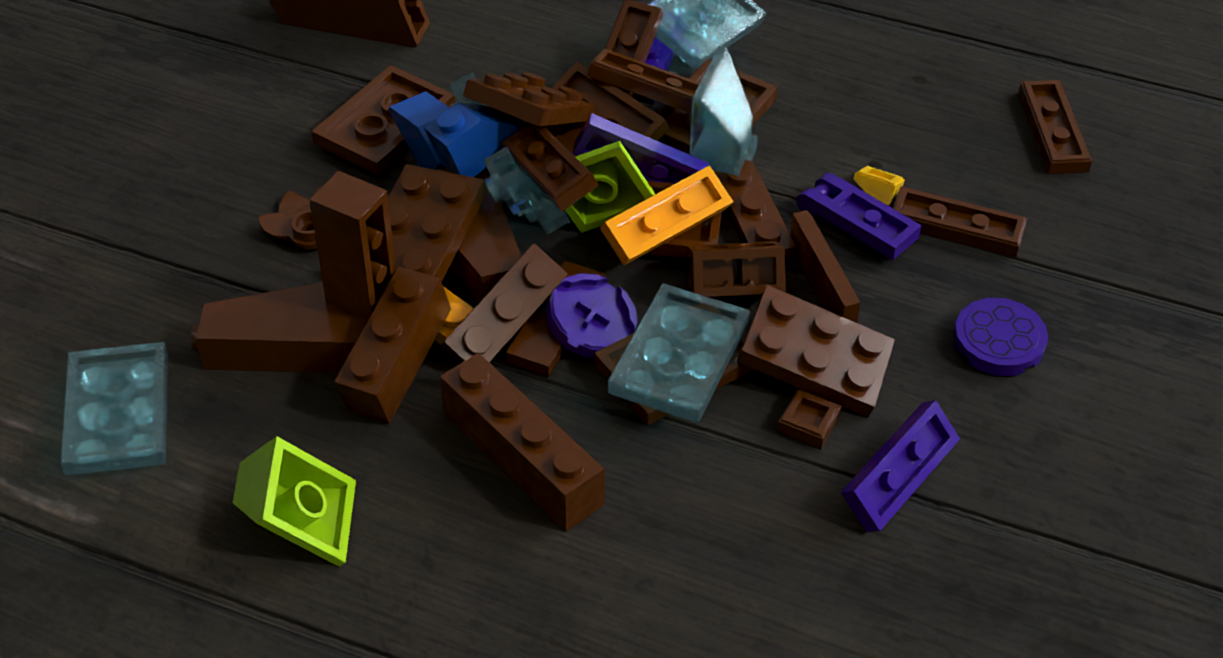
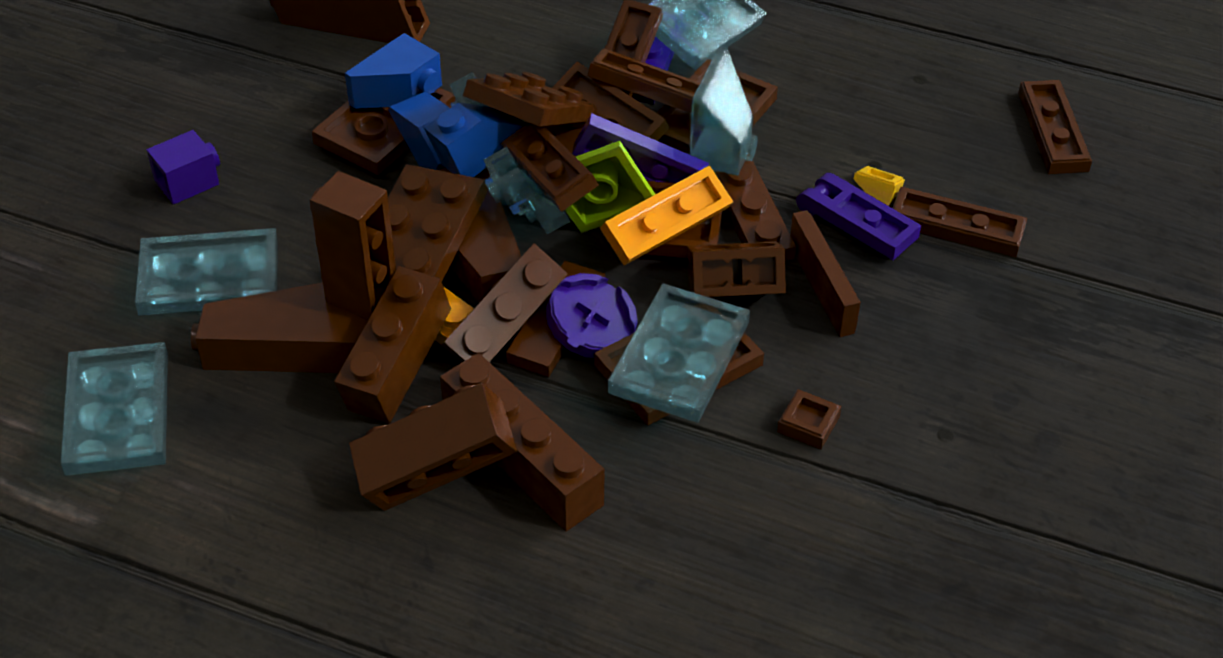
(184, 166): none -> dark purple brick
(204, 268): none -> clear light blue plate
(292, 222): reddish brown plate -> none
(297, 498): lime slope -> none
(394, 74): none -> blue slope
(432, 446): none -> reddish brown brick
(816, 351): reddish brown plate -> none
(900, 466): dark purple plate -> none
(1000, 336): dark purple tile -> none

